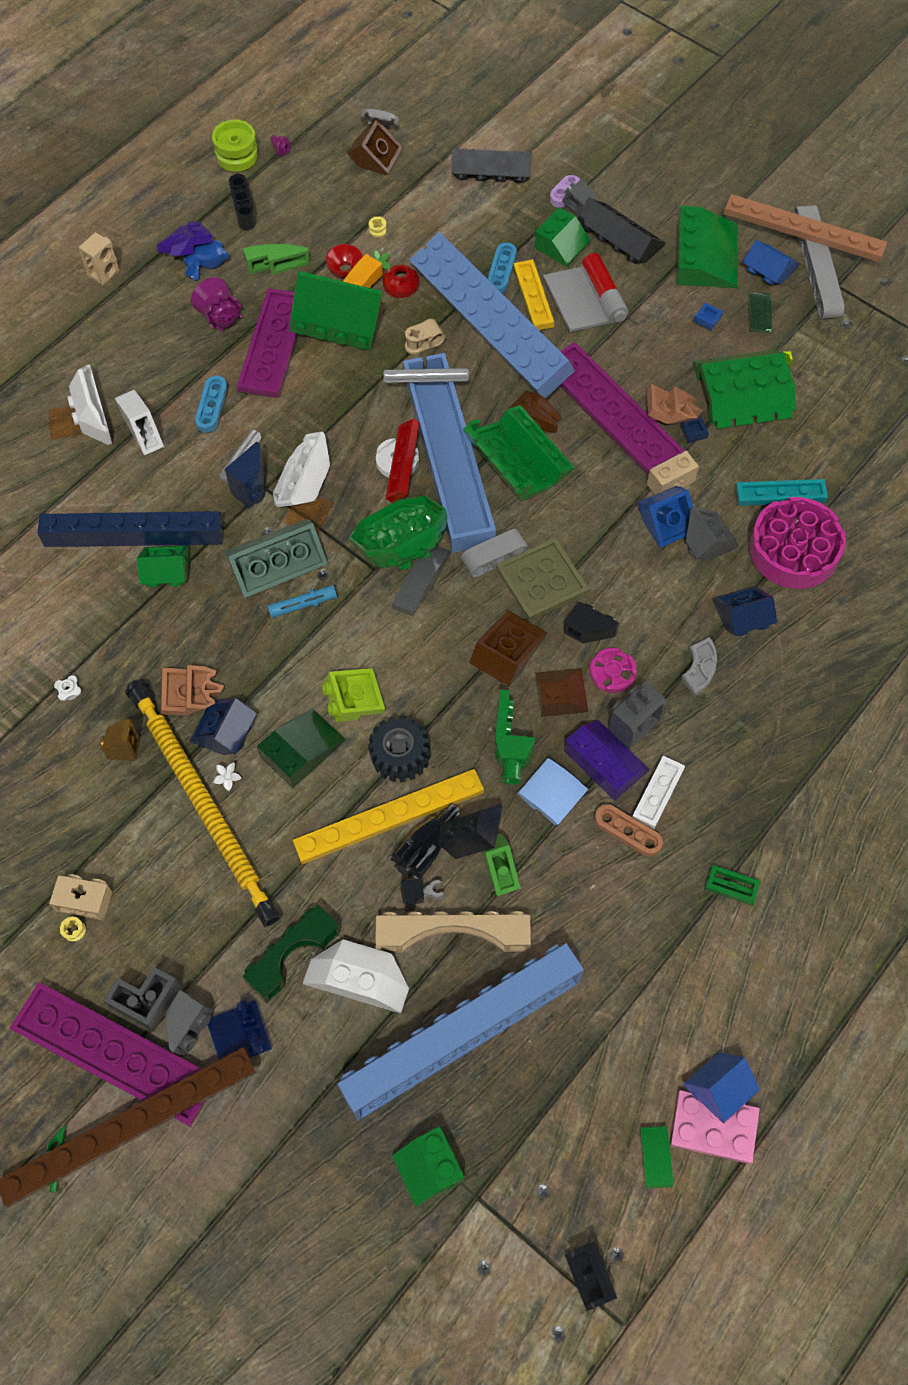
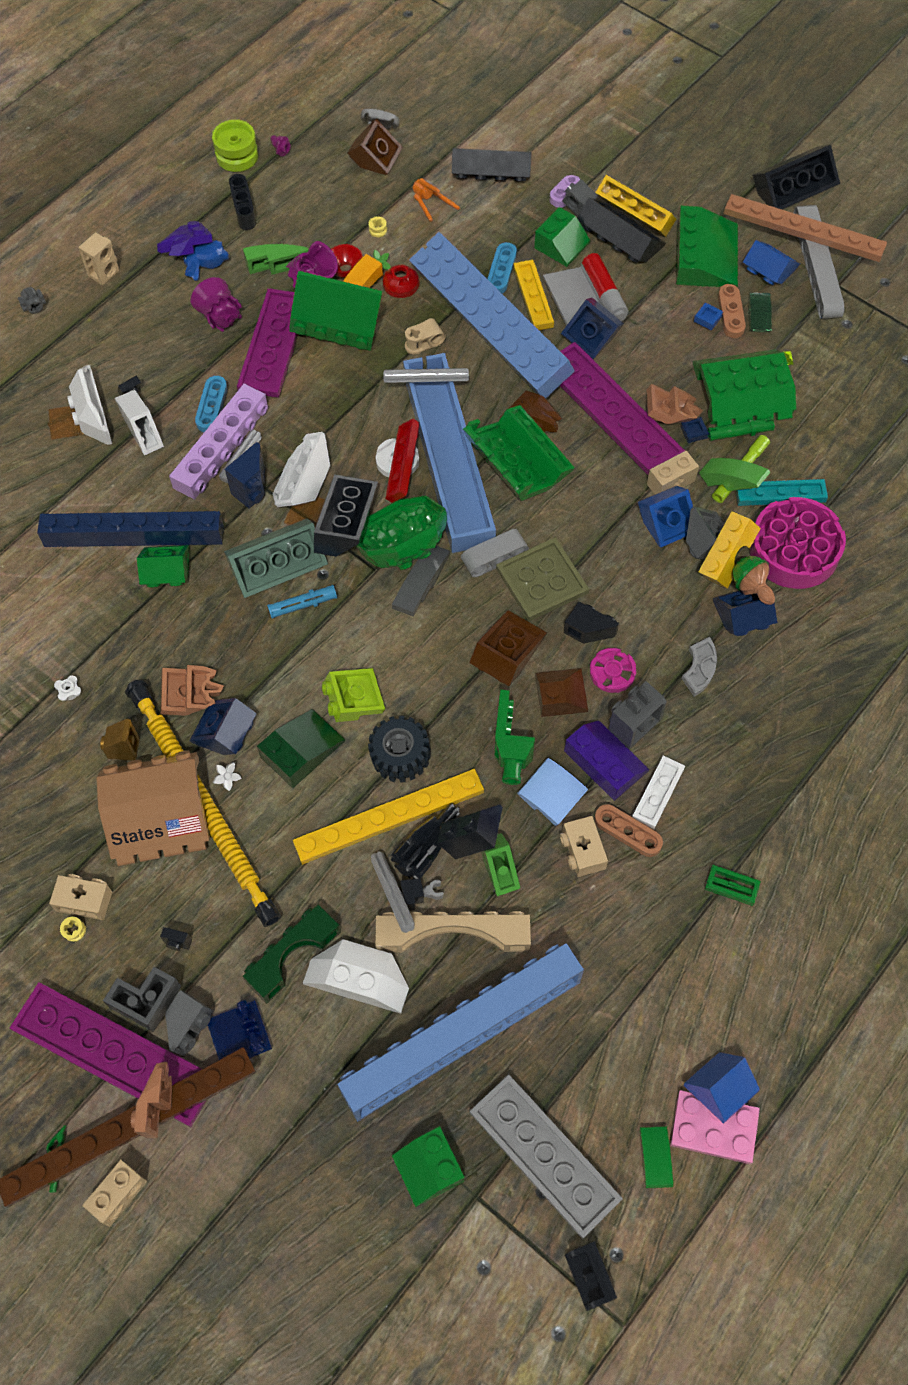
(31, 300): none -> dark grey gear
(114, 1193): none -> tan brick
(129, 385): none -> black plate
(152, 808): none -> medium nougat hinge
(154, 1098): none -> nougat plate
(175, 939): none -> black plate
(219, 441): none -> lavender brick
(317, 261): none -> magenta hat
(343, 515): none -> black slope
(392, 892): none -> light grey axle
(424, 191): none -> orange plant
(545, 1156): none -> light grey plate
(583, 832): none -> tan brick
(592, 327): none -> dark blue slope
(636, 205): none -> yellow brick
(719, 563): none -> yellow arch
(730, 298): none -> nougat plate
(733, 474): none -> bright green slope
(749, 428): none -> green pin
(751, 577): none -> nougat piece
(754, 452): none -> lime piece
(797, 178): none -> black slope

